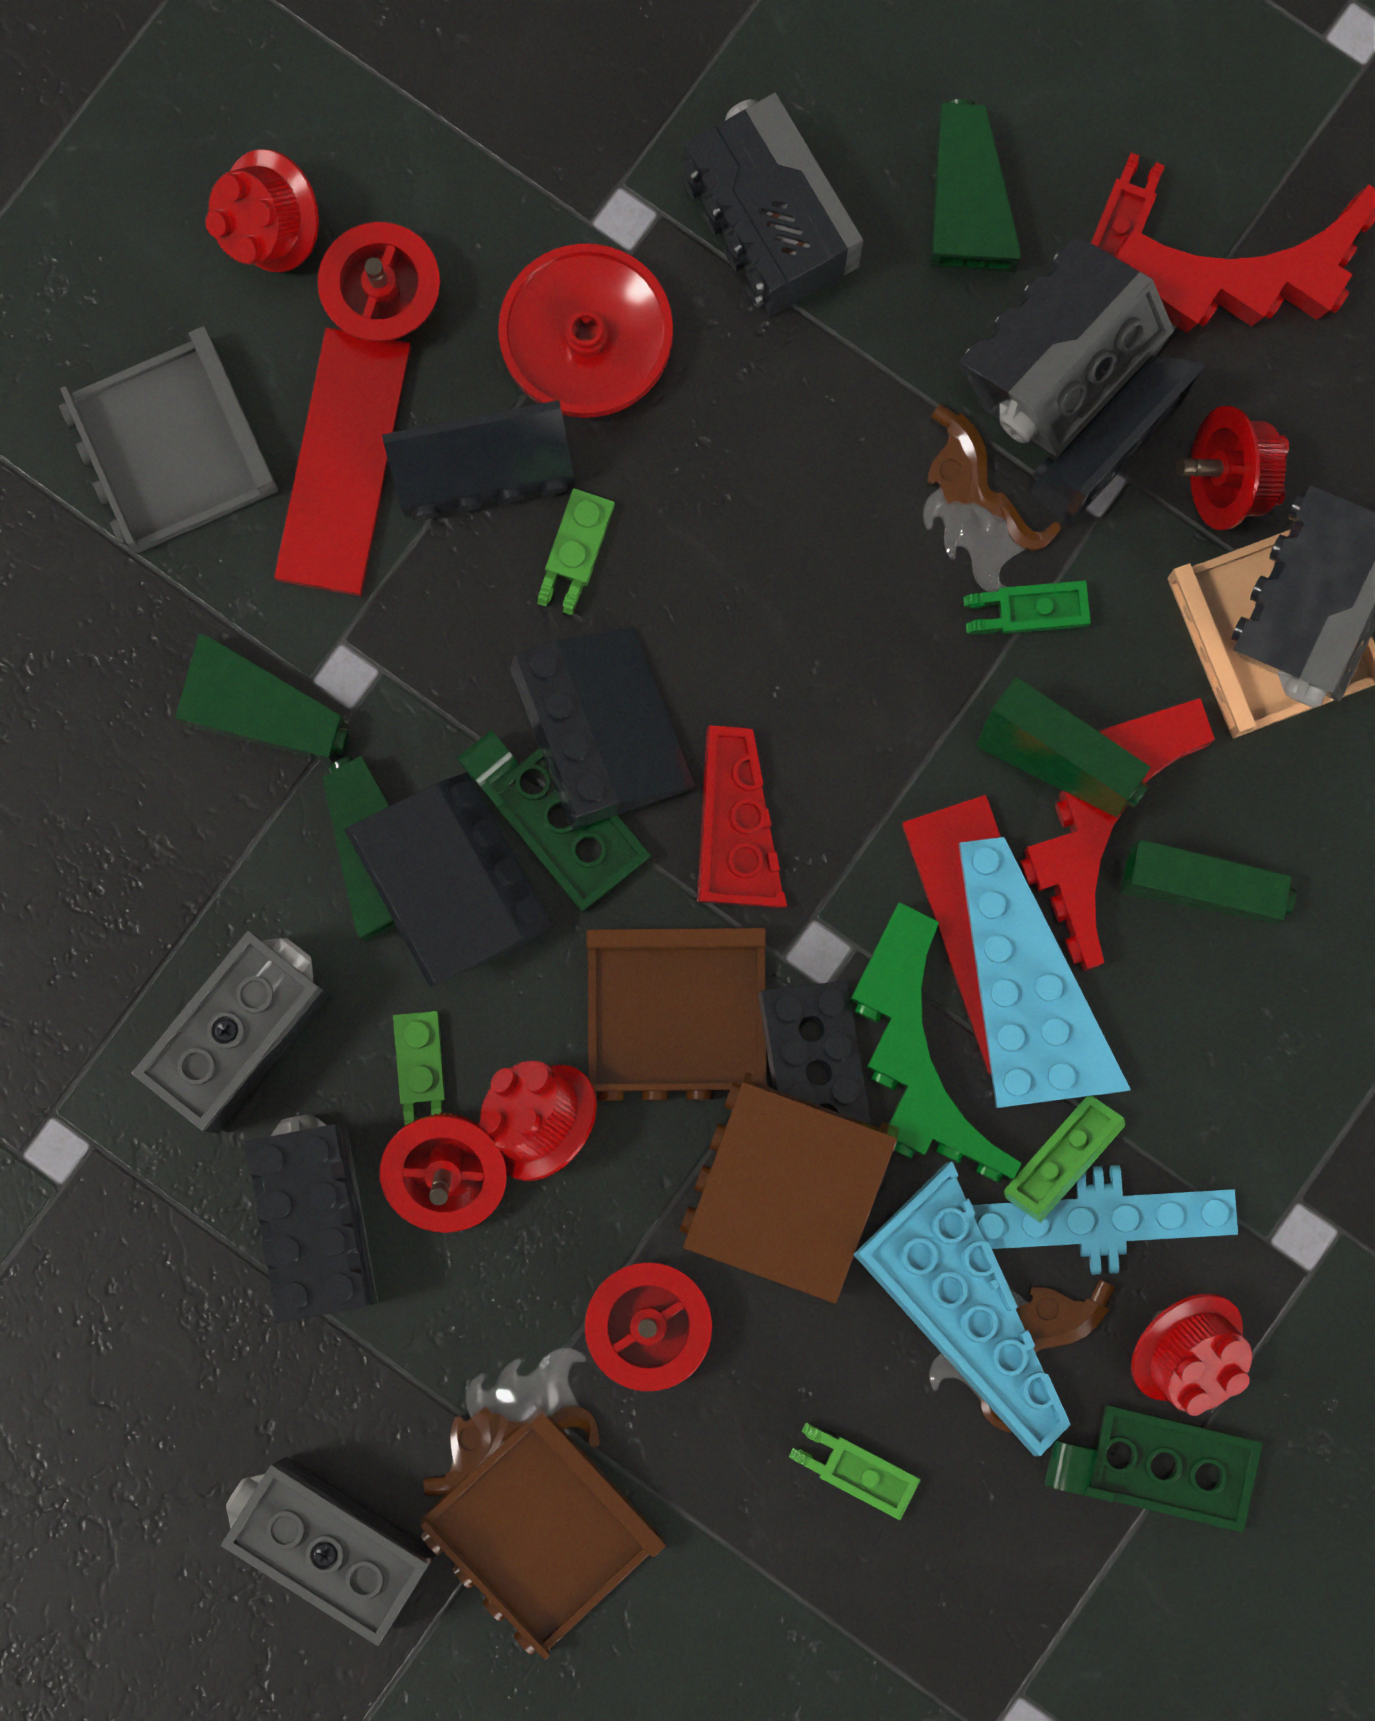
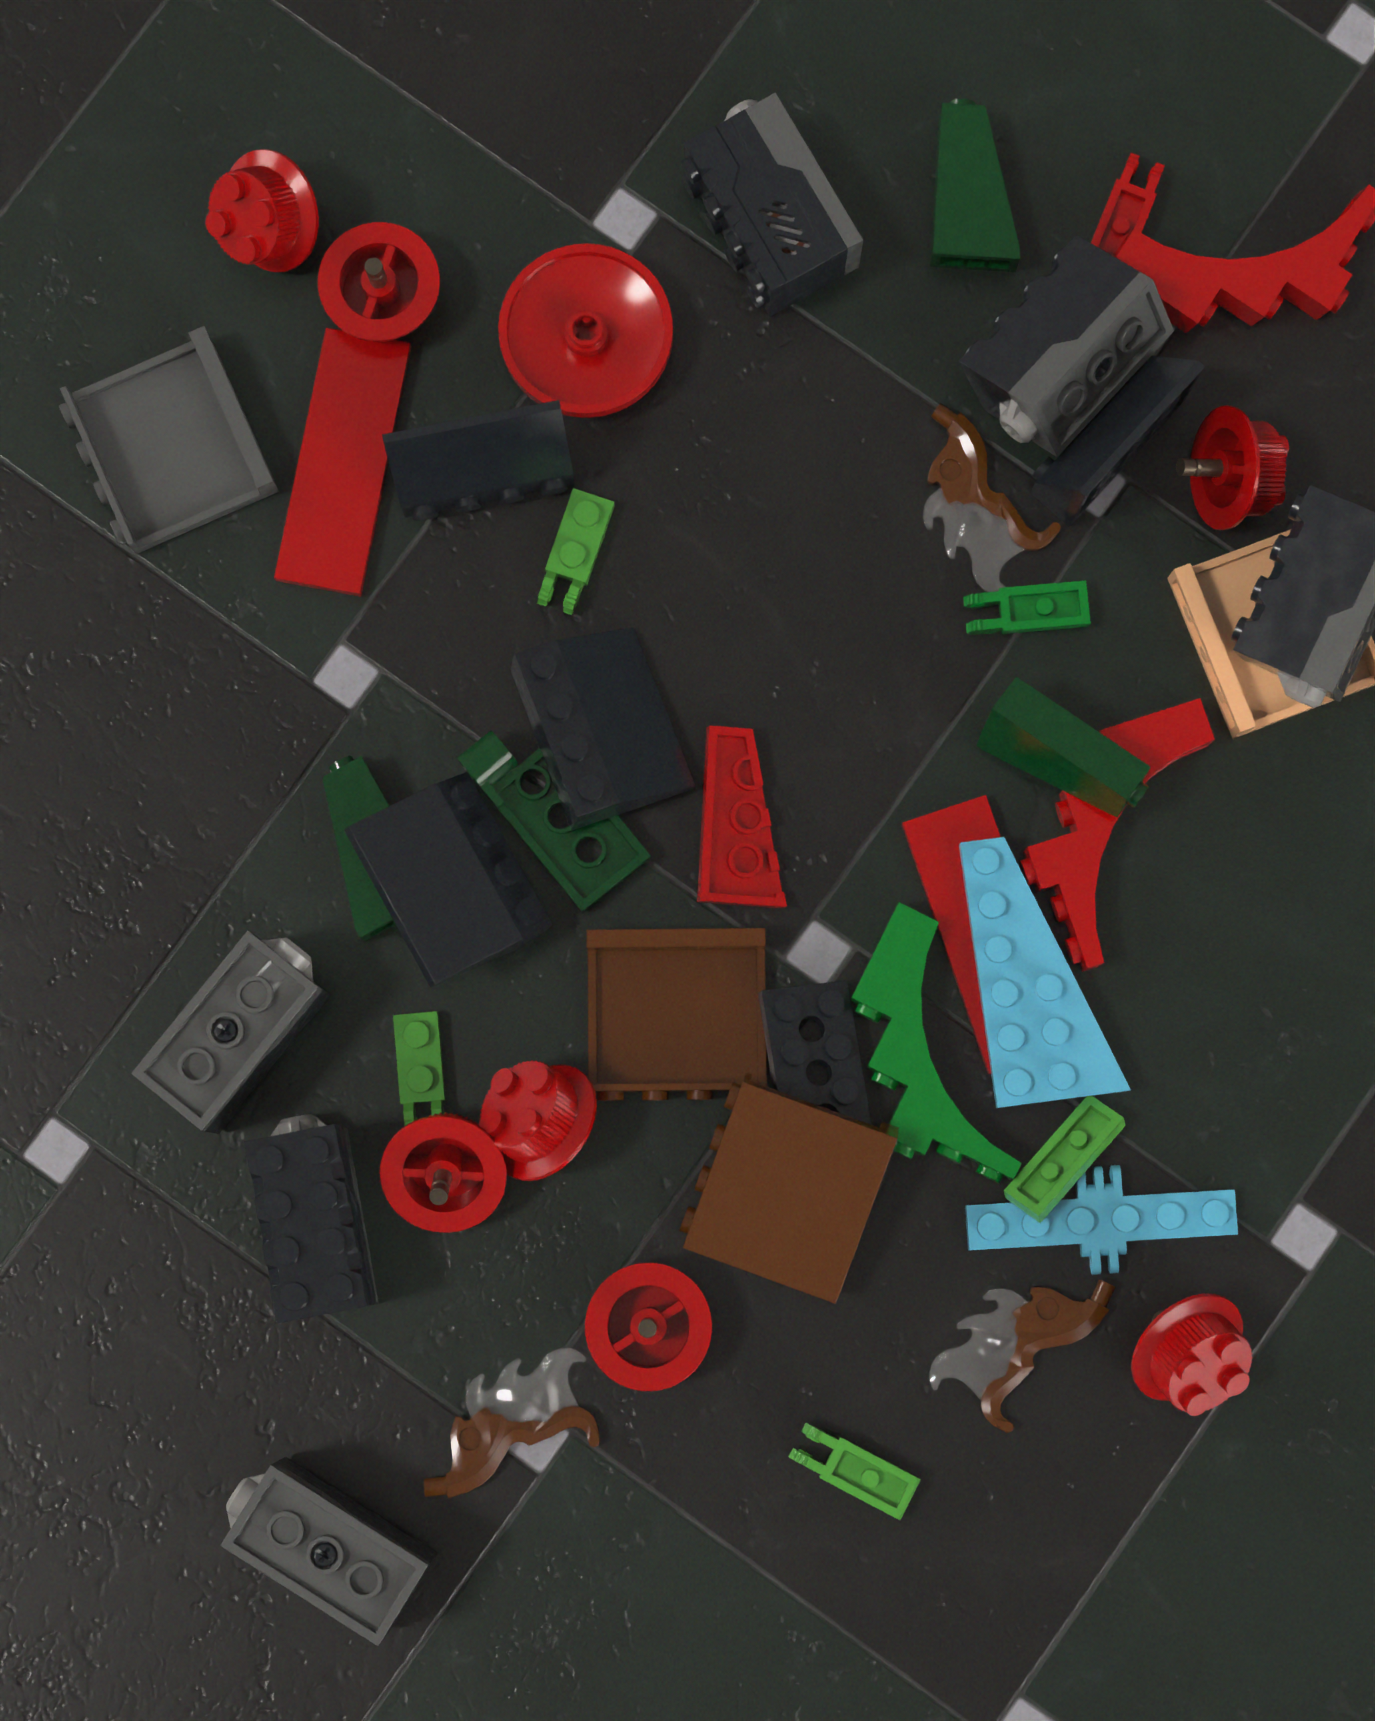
(251, 705): dark green slope -> none
(539, 1532): reddish brown panel -> none
(955, 1292): medium azure wing -> none
(1088, 1473): dark green hinge -> none
(1206, 883): dark green slope -> none

